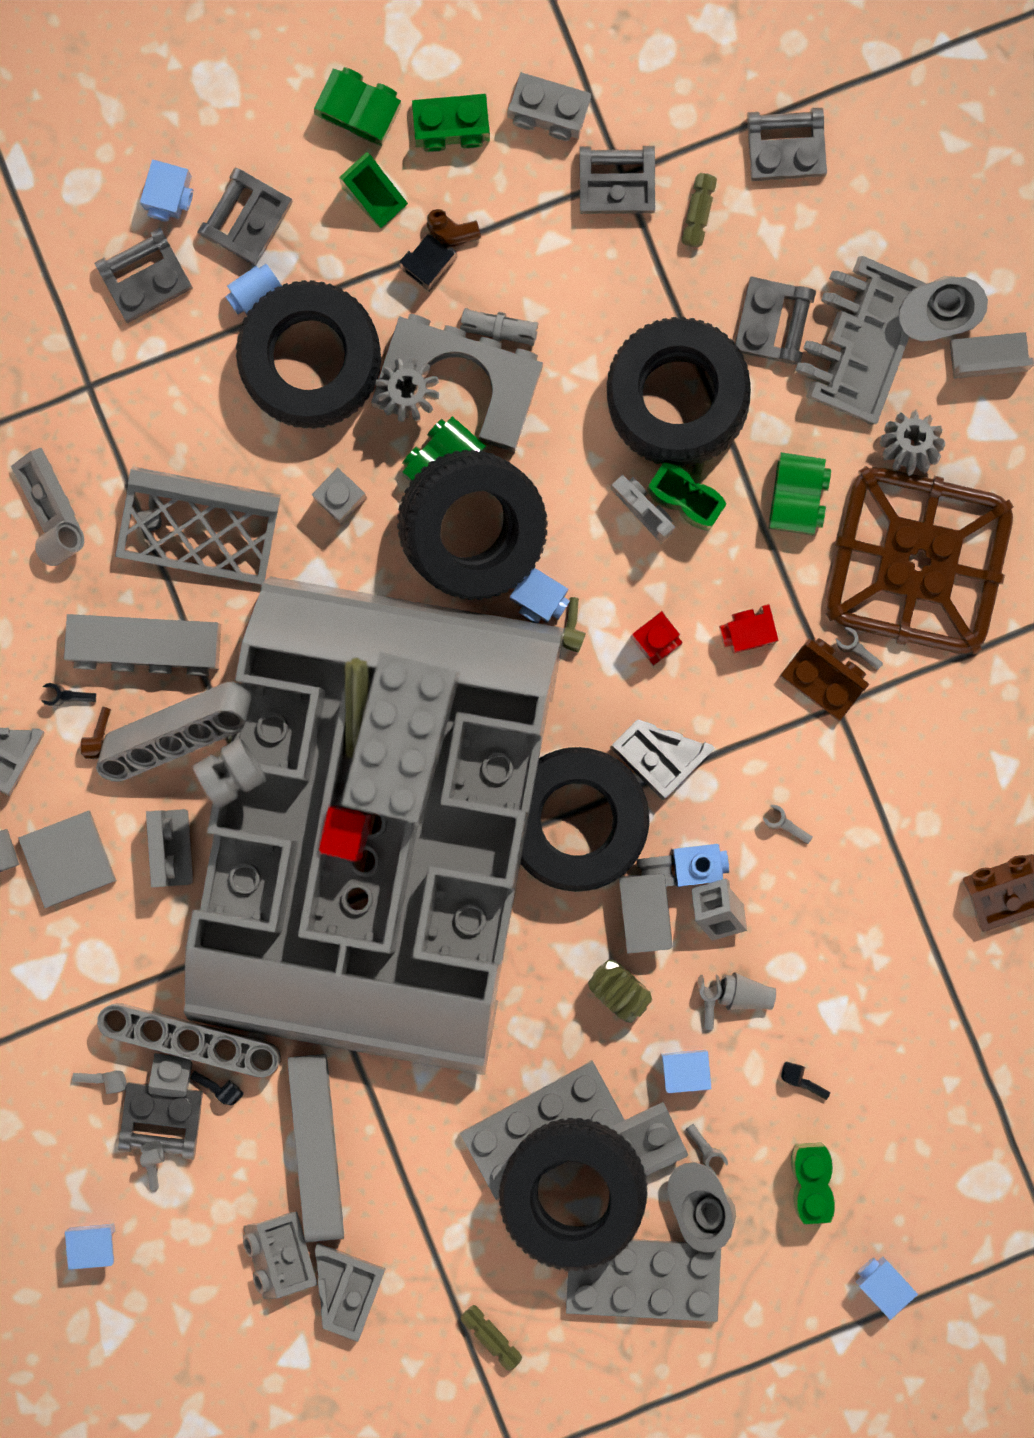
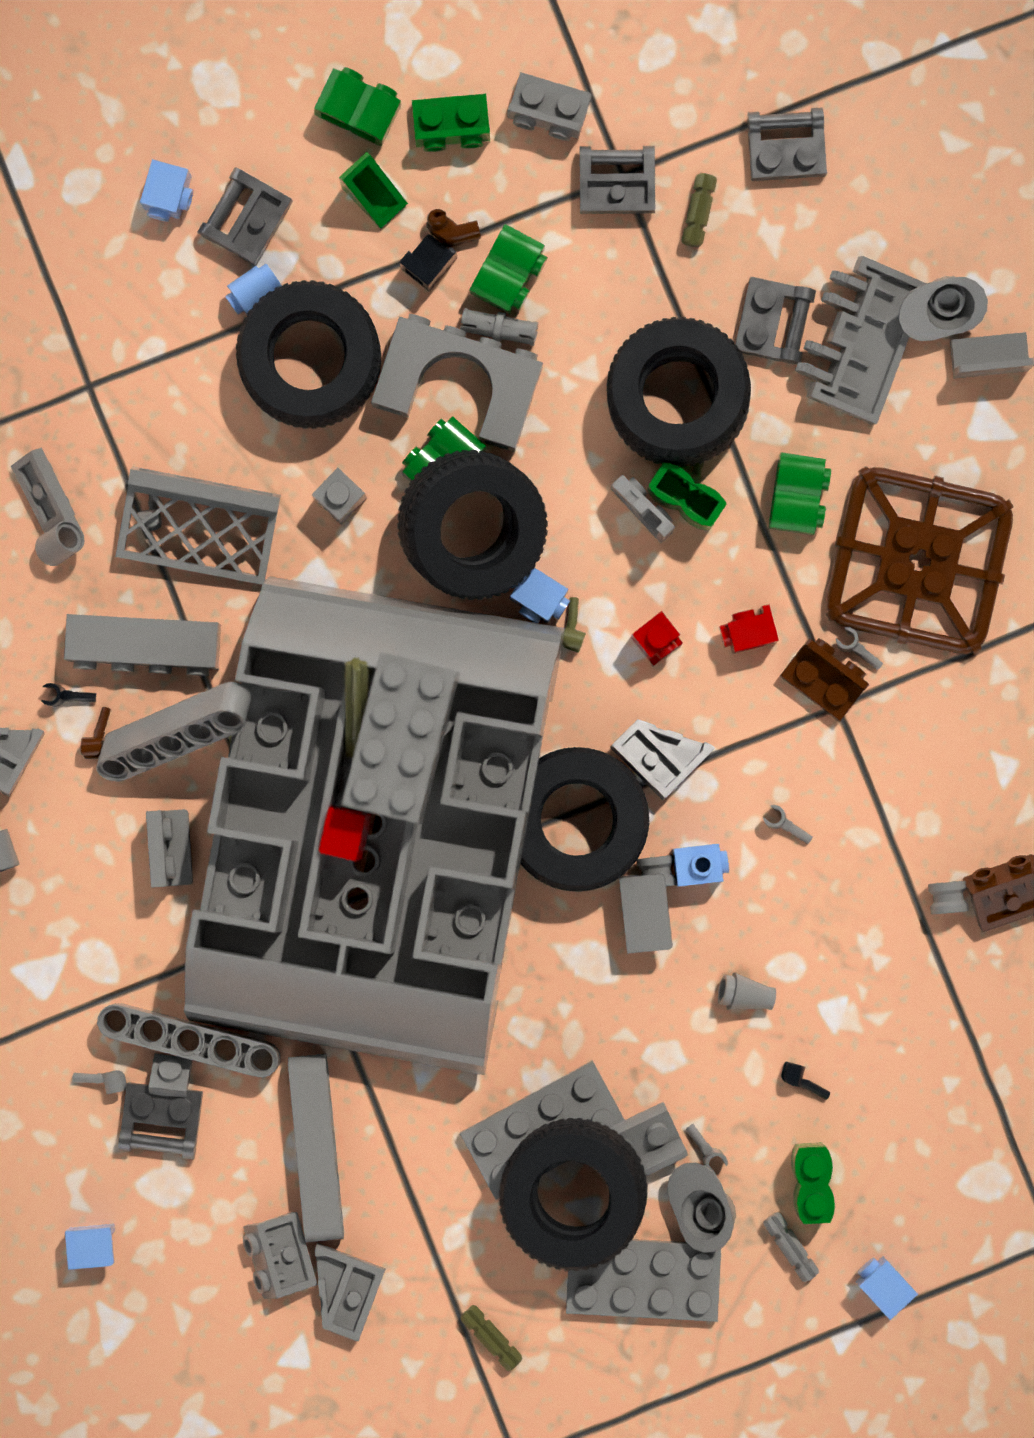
(67, 859): light grey tile -> none
(149, 286): flat silver plate -> none
(151, 1155): light grey hand -> none
(227, 1094): black hand -> none
(240, 764): light grey wheel -> none
(395, 395): light grey gear -> none
(508, 269): none -> green brick
(620, 991): olive gear -> none
(686, 1071): light blue panel -> none
(709, 995): light grey hand -> none
(718, 910): light grey brick -> none
(791, 1247): none -> light grey axle
(925, 438): light grey gear -> none
(948, 897): none -> light grey wheel

